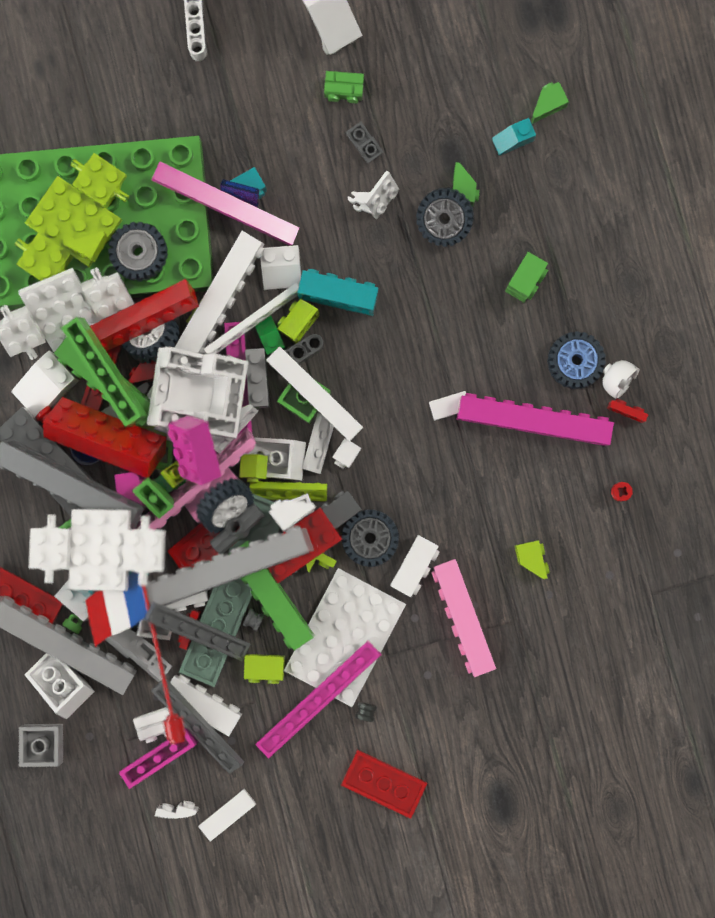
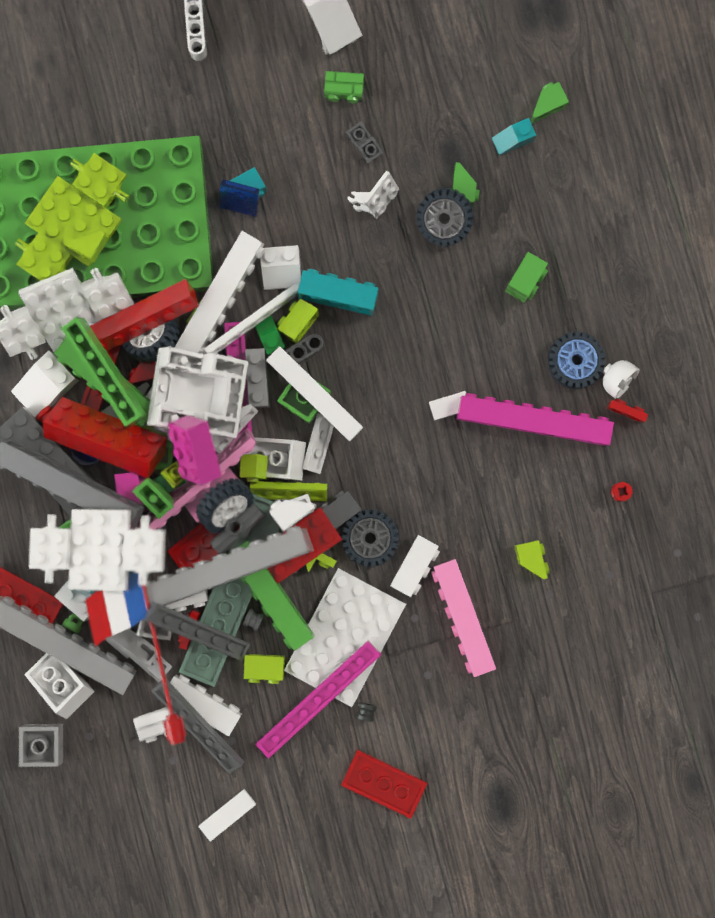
(138, 236): wheel -> none
(155, 760): dark pink brick -> none
(183, 810): white slope -> none
(224, 203): tile -> none
(346, 454): white brick -> none

